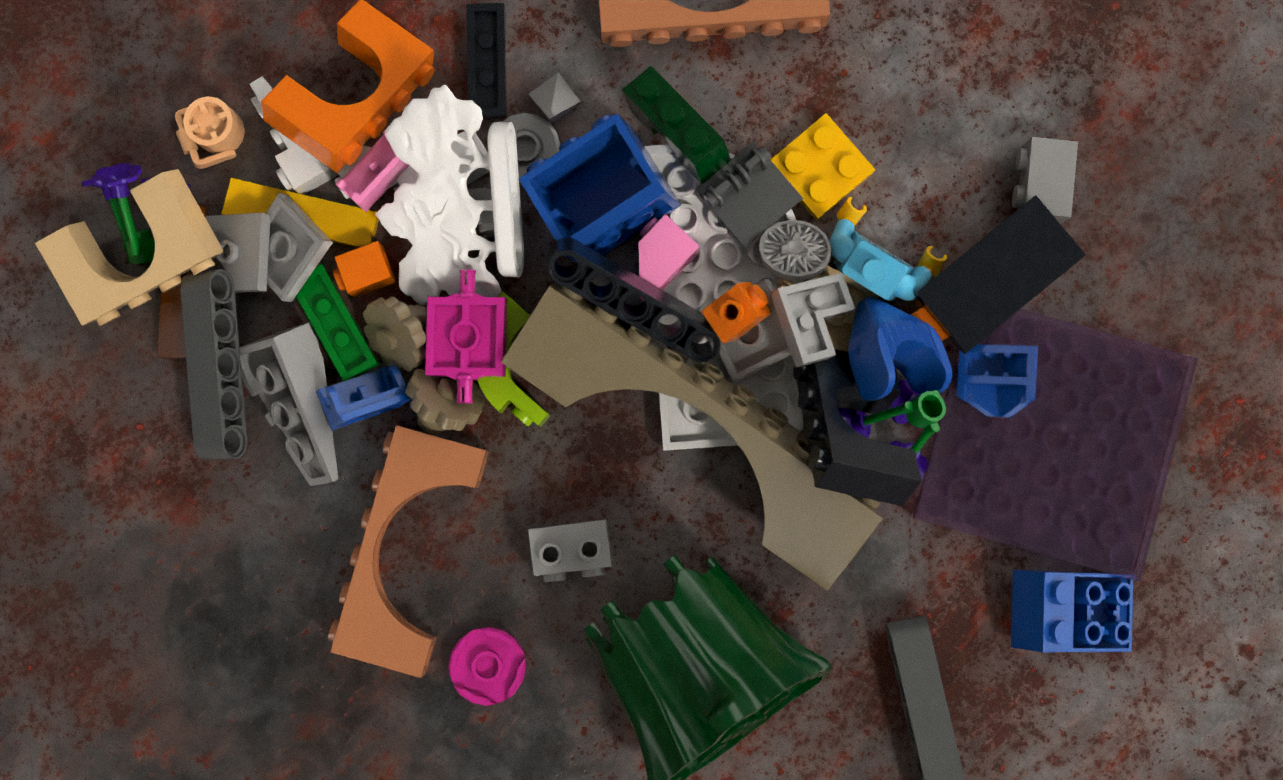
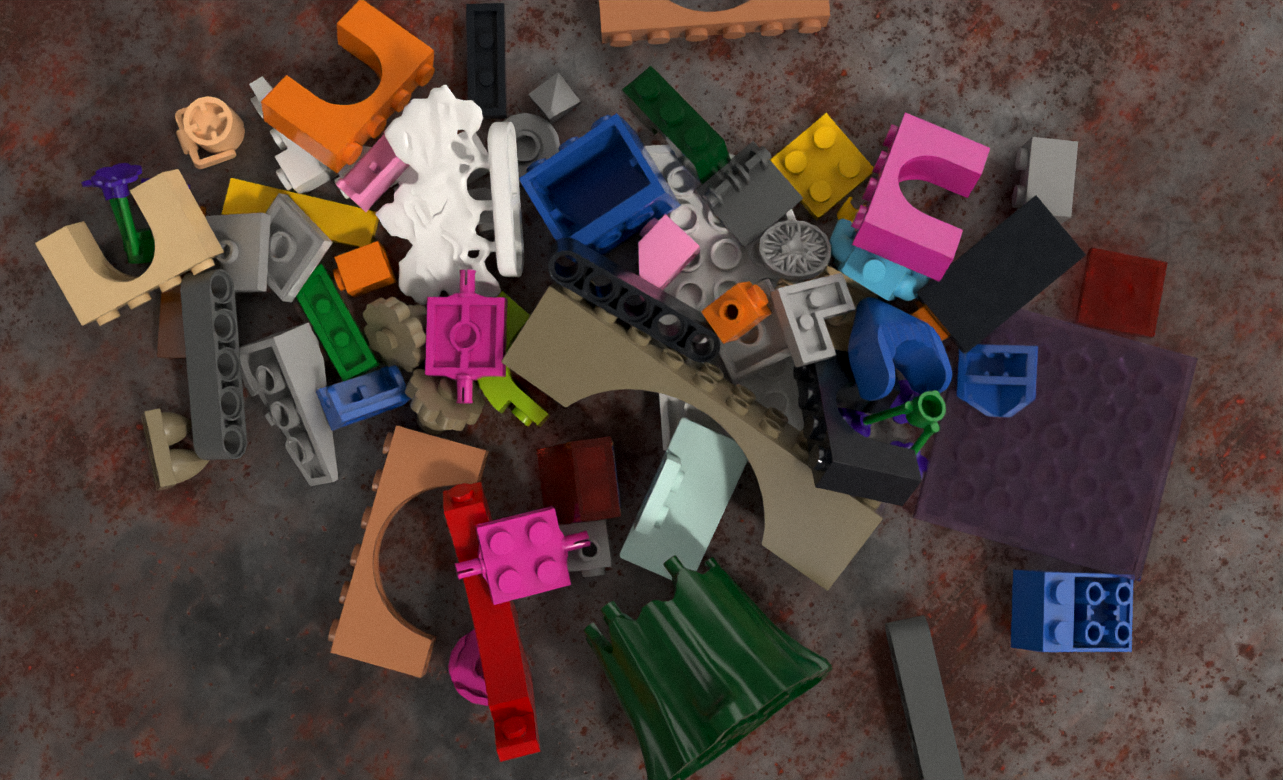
(171, 465): none -> dark tan tile
(497, 632): none -> red arch
(522, 555): none -> dark pink plate
(580, 480): none -> clear red slope
(685, 499): none -> light aqua bracket
(889, 222): none -> dark pink arch
(1121, 293): none -> clear red plate

